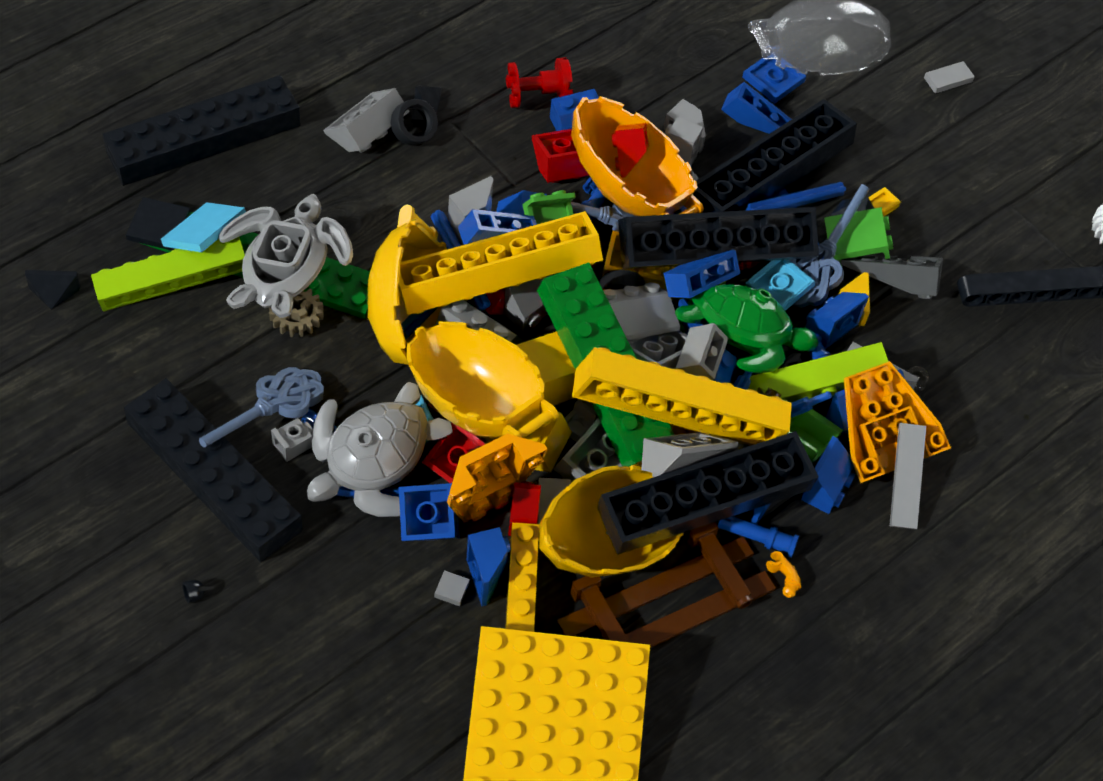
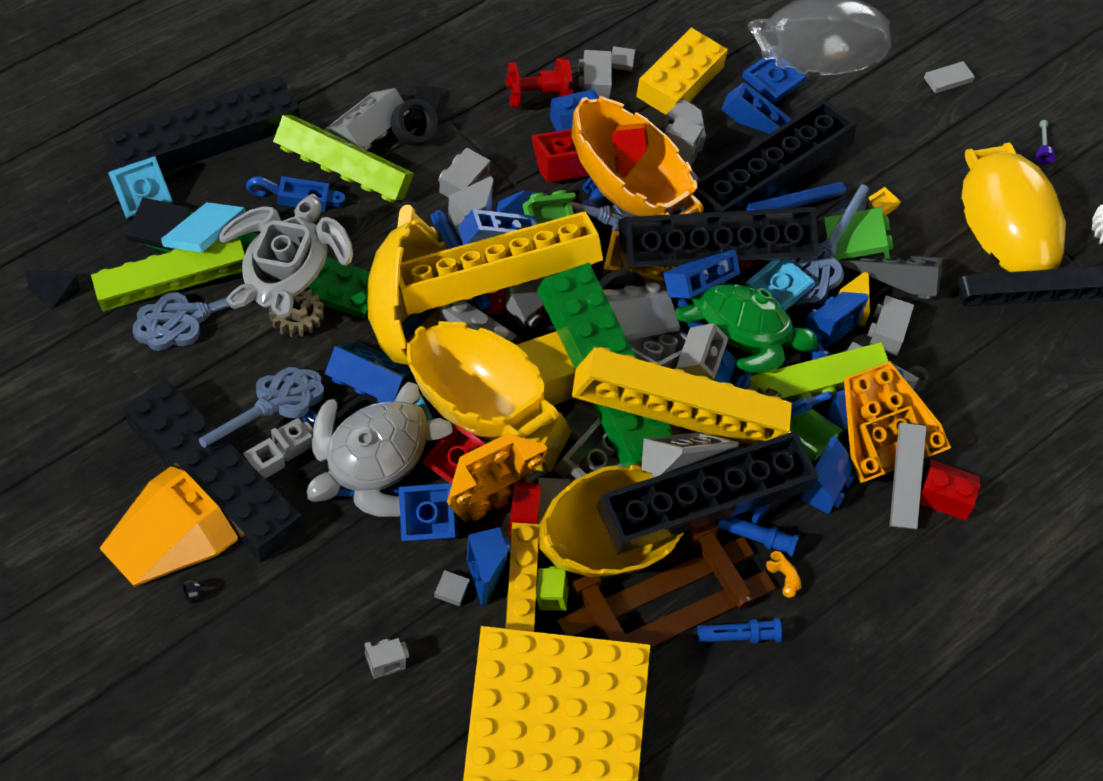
(139, 181): none -> medium azure tile
(168, 529): none -> light orange wedge
(178, 320): none -> sand blue piece
(266, 457): none -> light grey brick
(294, 190): none -> blue piece
(343, 157): none -> lime brick
(368, 371): none -> blue slope
(386, 657): none -> light grey brick
(464, 171): none -> light grey brick
(552, 589): none -> lime brick
(595, 72): none -> light grey brick
(622, 58): none -> light grey tile
(682, 71): none -> yellow brick
(750, 631): none -> blue pin
(891, 324): none -> light grey brick
(949, 490): none -> red slope
(1013, 209): none -> yellow windscreen
(1047, 151): none -> dark purple hinge

